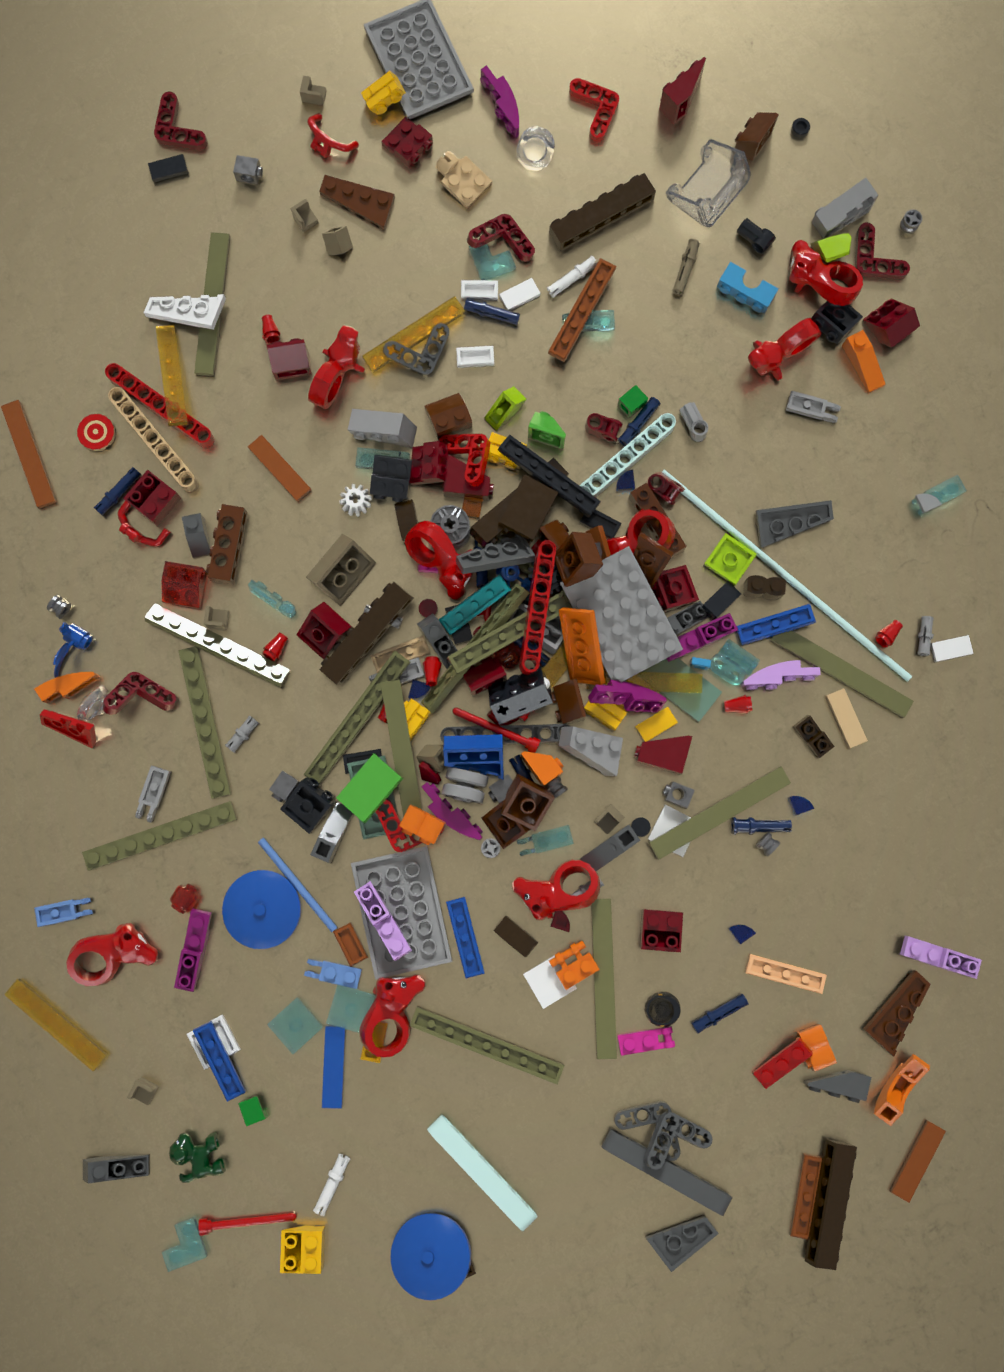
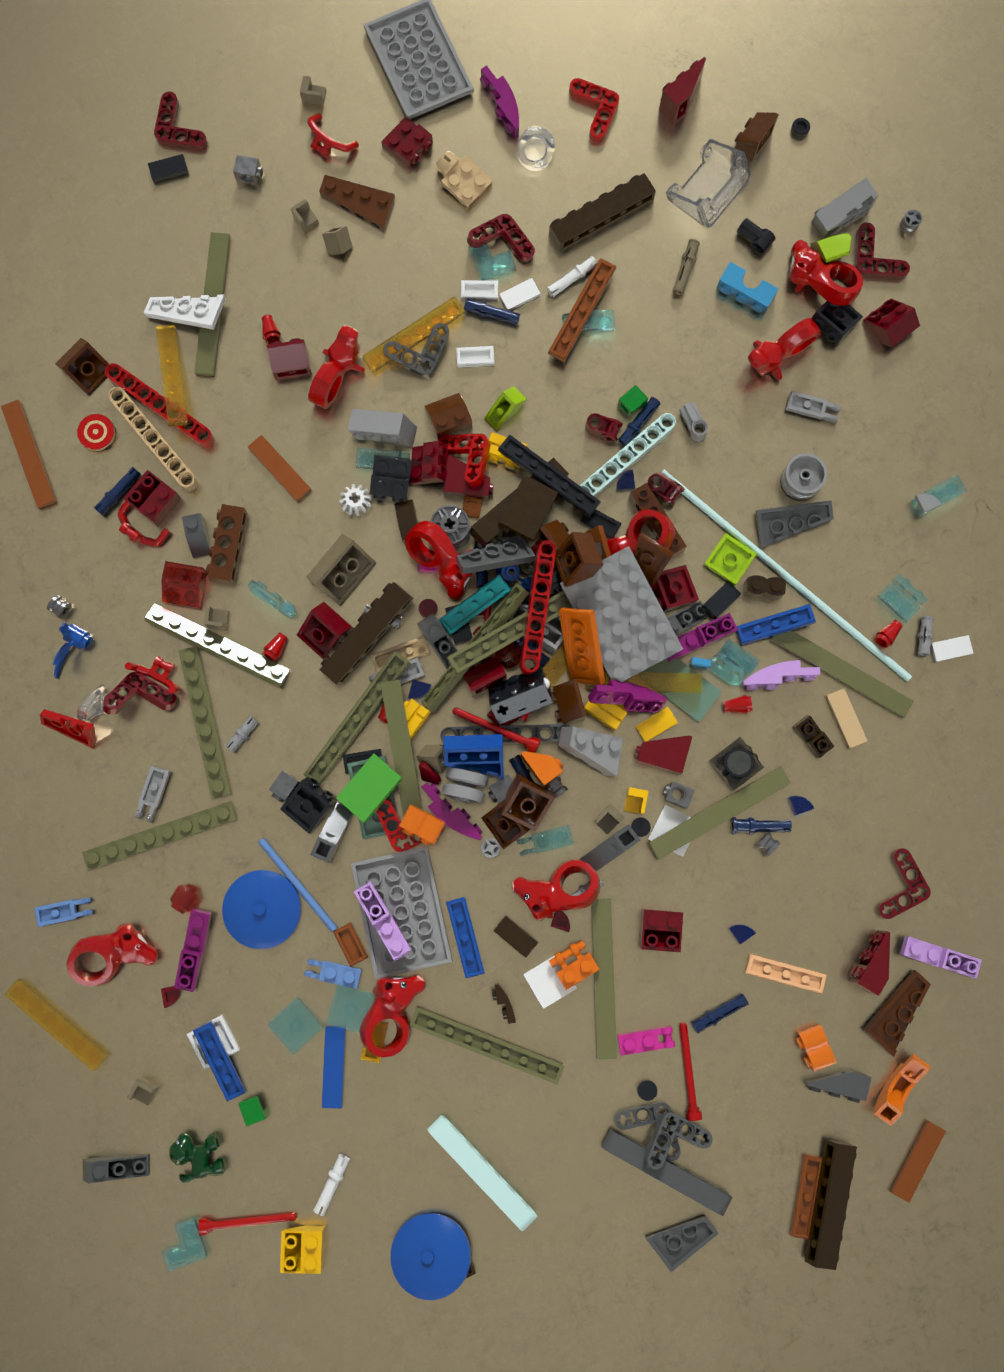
(65, 685): orange slope -> none
(83, 365): none -> reddish brown slope
(153, 672): none -> red piece
(170, 995): none -> dark red tile
(383, 93): yellow brick -> none
(431, 670): red cone -> none
(500, 995): none -> dark brown slope
(546, 430): bright green slope -> none
(636, 801): none -> yellow panel
(647, 1090): none -> black tile
(662, 1009): clear smoke piece -> none
(693, 1113): none -> red piece
(736, 763): none -> piece
(782, 1063): red plate -> none
(804, 476): none -> light grey wheel
(864, 360): orange slope -> none
(873, 968): none -> dark red slope
(899, 601): none -> clear light blue plate
(912, 886): none -> dark red beam

